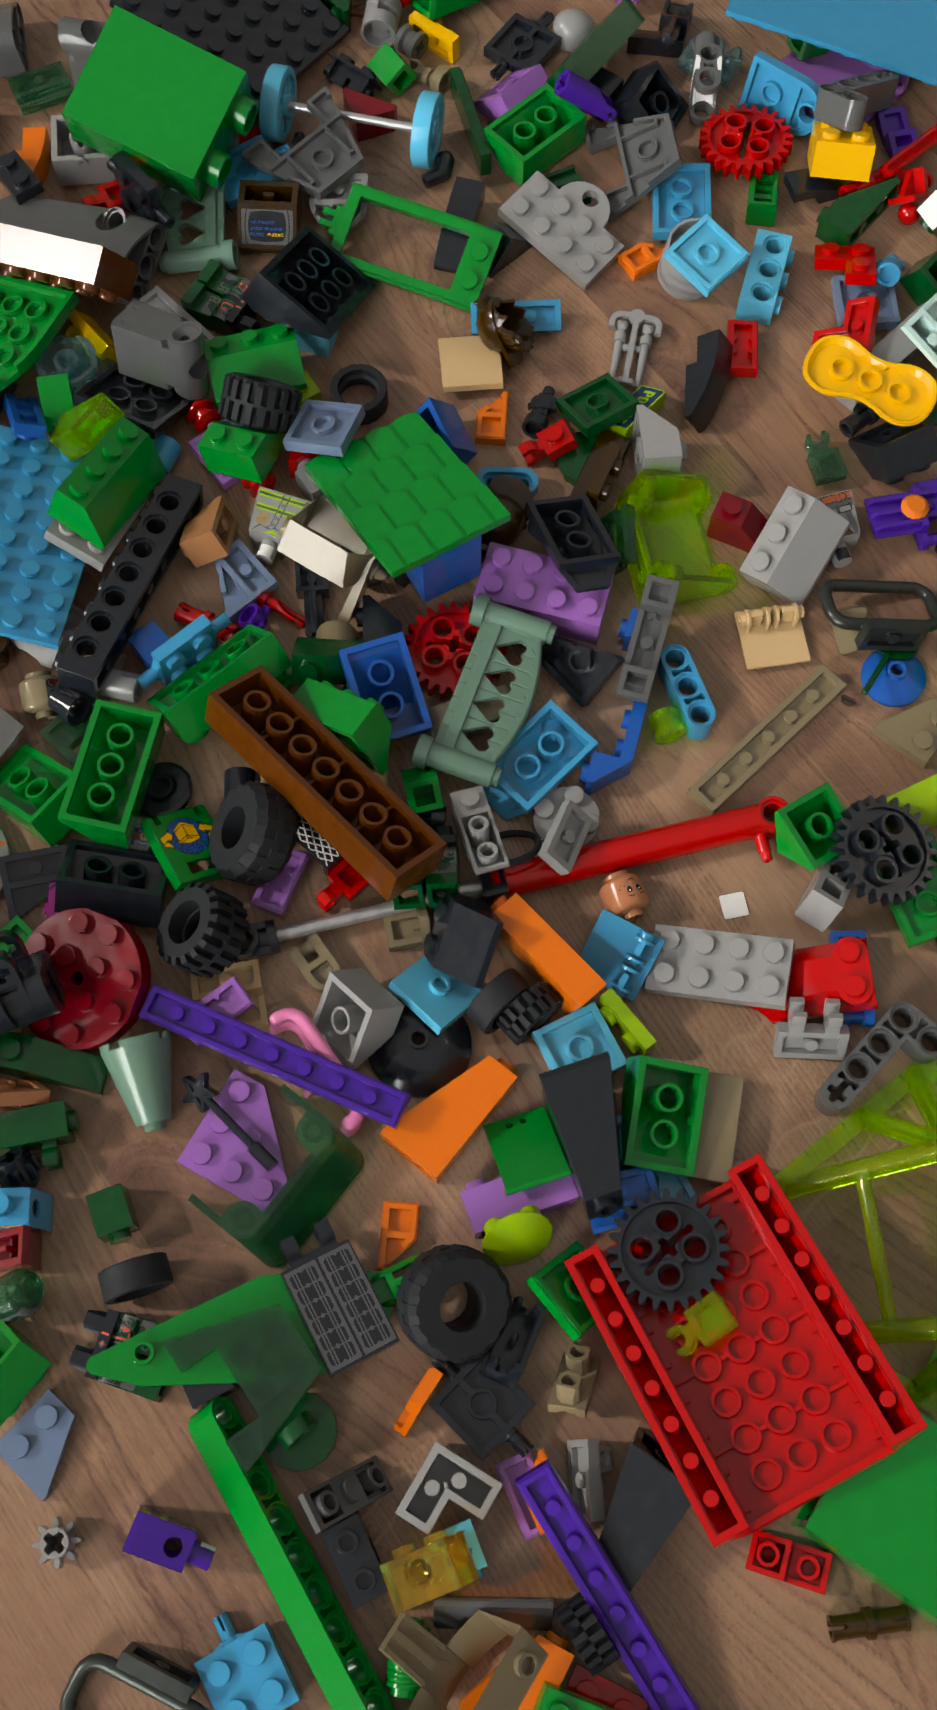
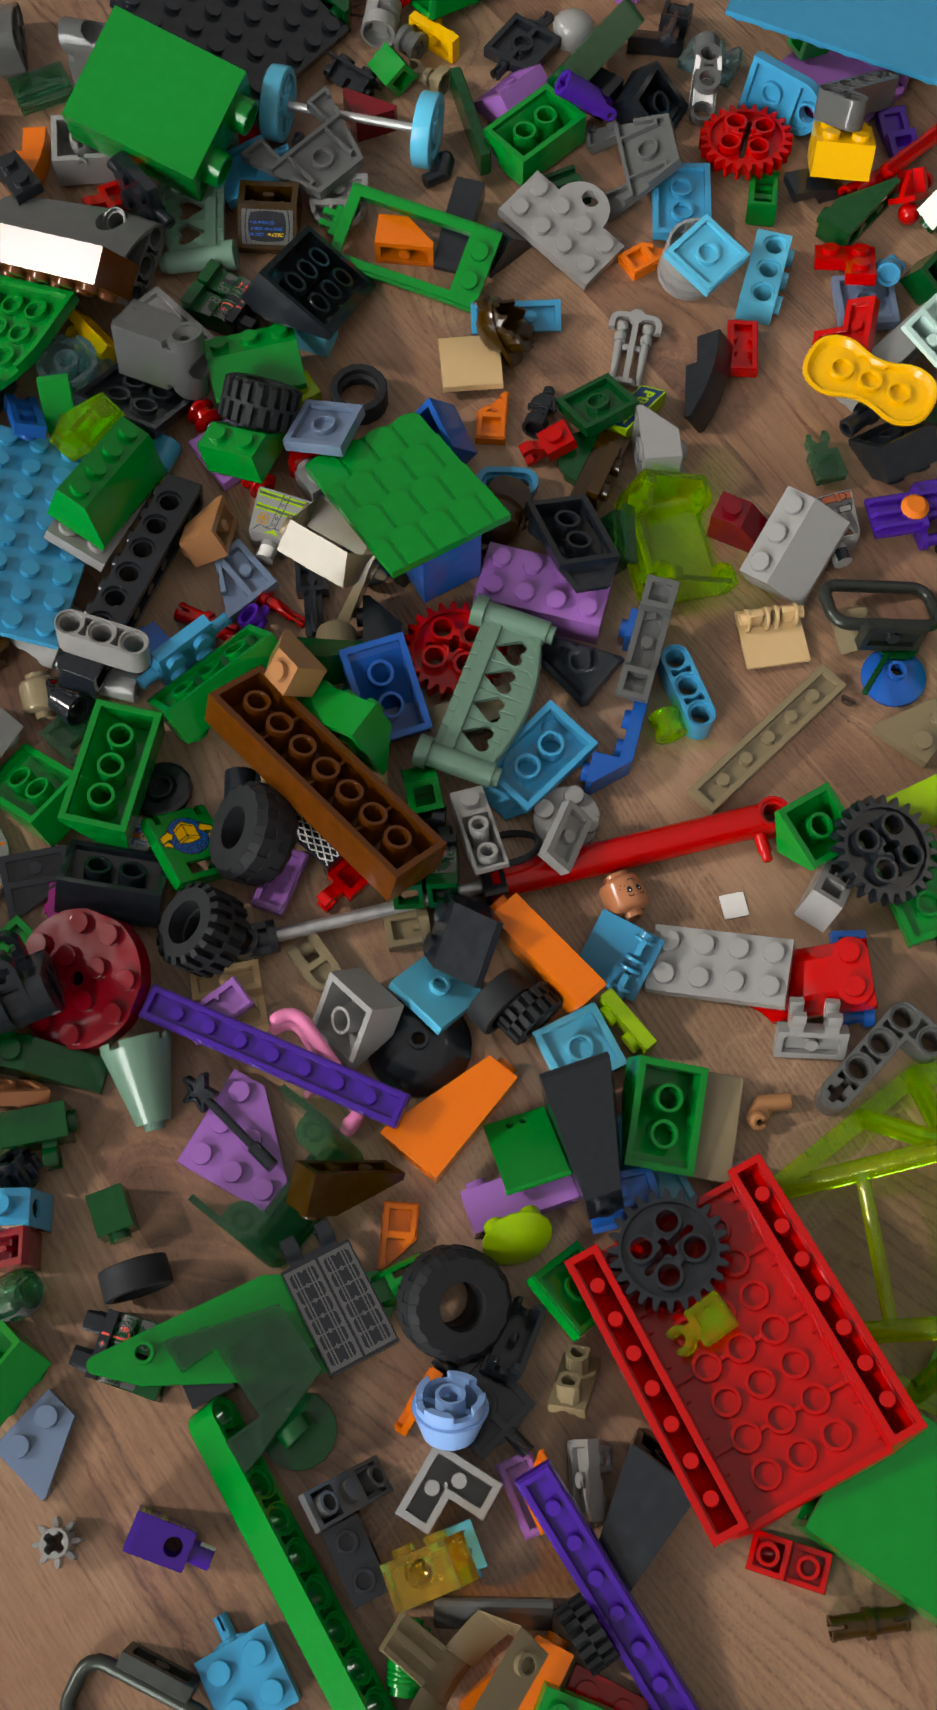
(118, 644): none -> light grey beam
(294, 667): none -> medium nougat slope
(336, 1186): none -> dark brown slope
(402, 242): none -> orange slope
(450, 1410): none -> light blue cone
(763, 1108): none -> medium nougat arm

